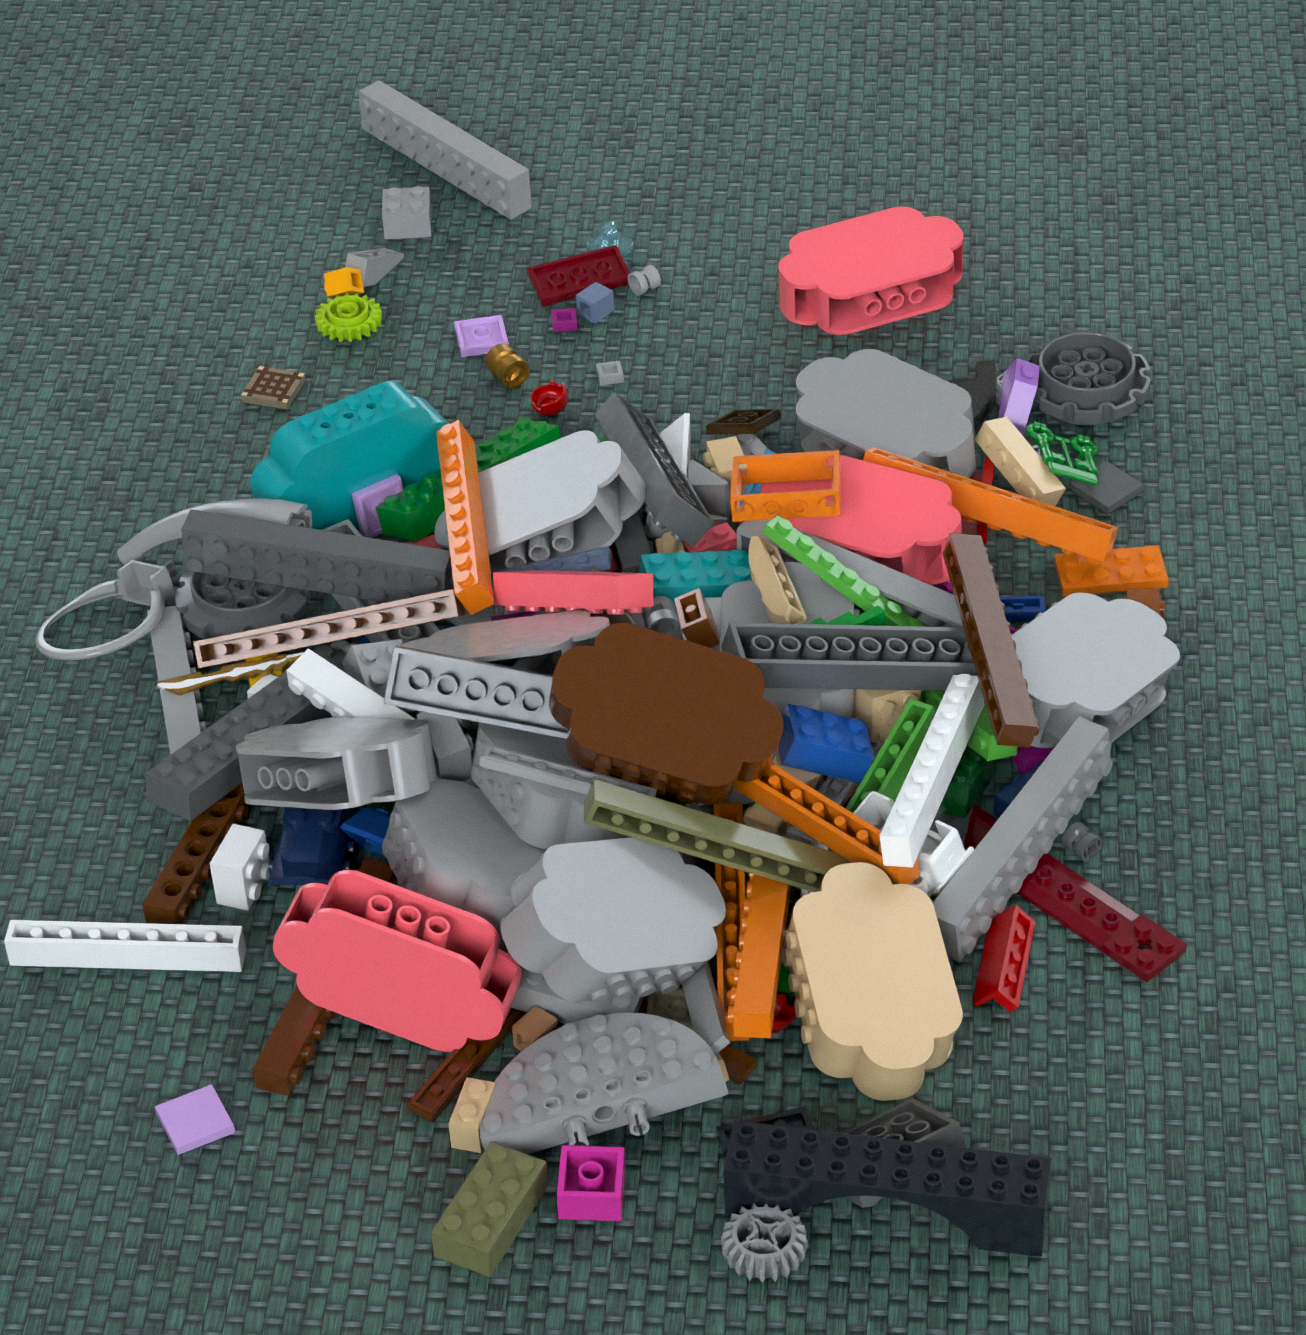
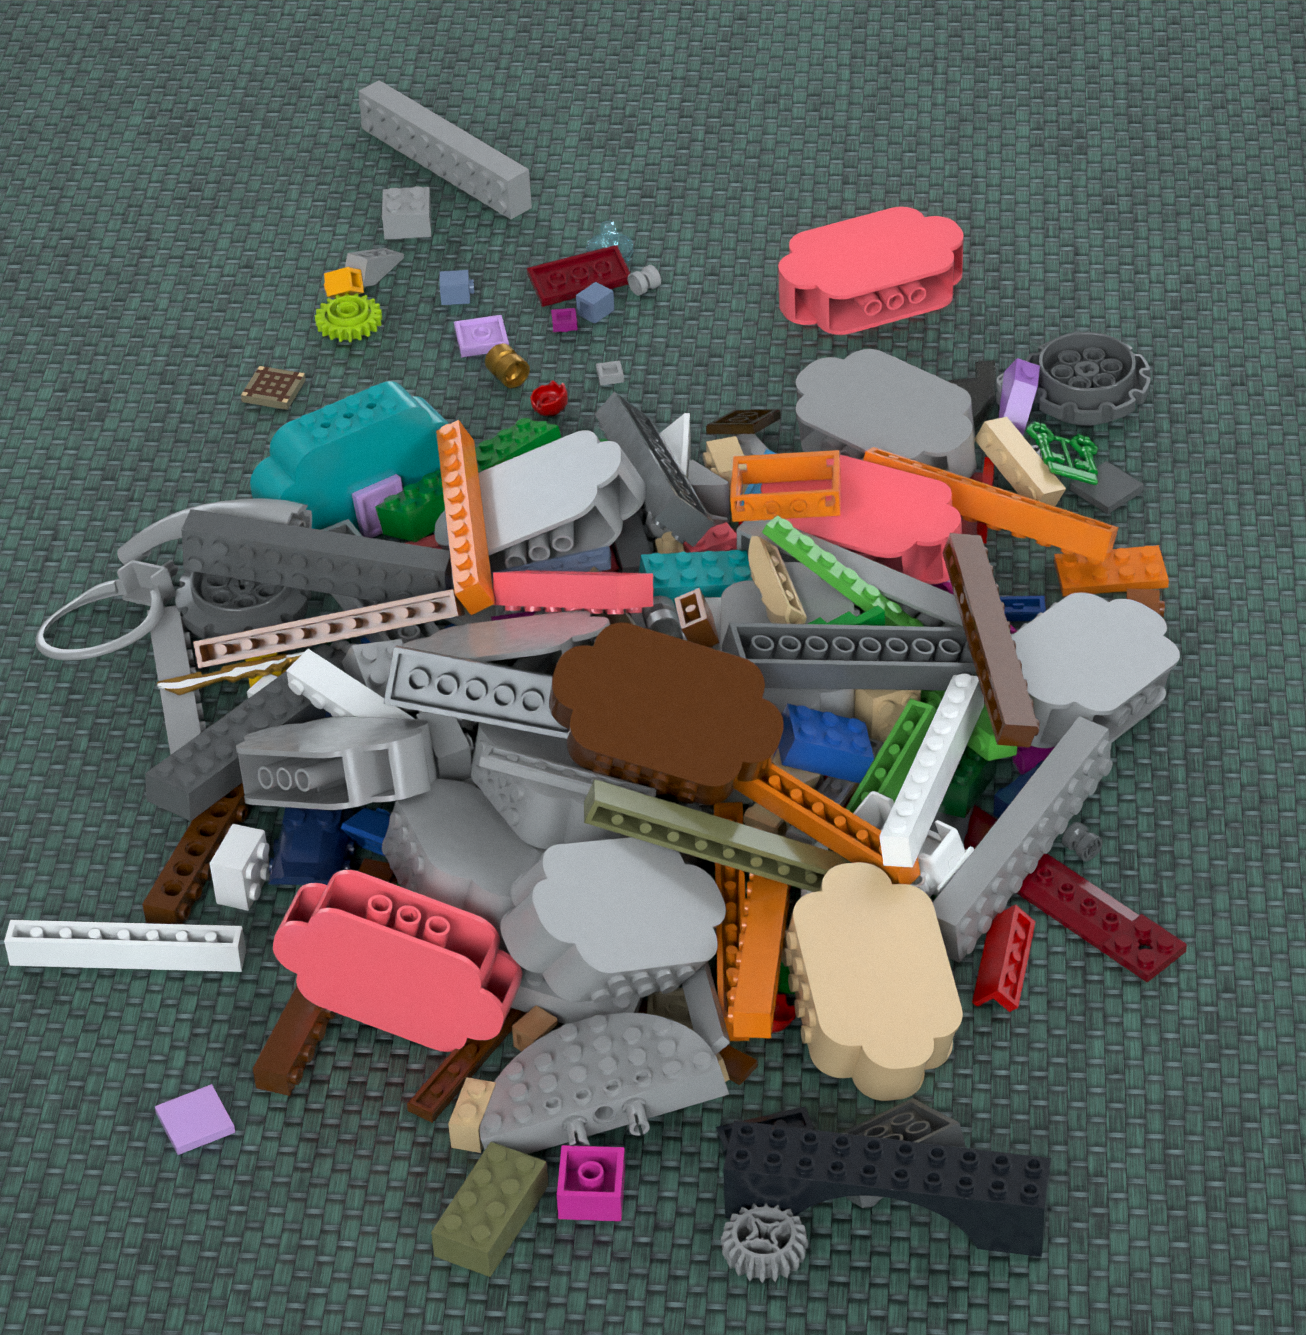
(455, 287): none -> sand blue brick

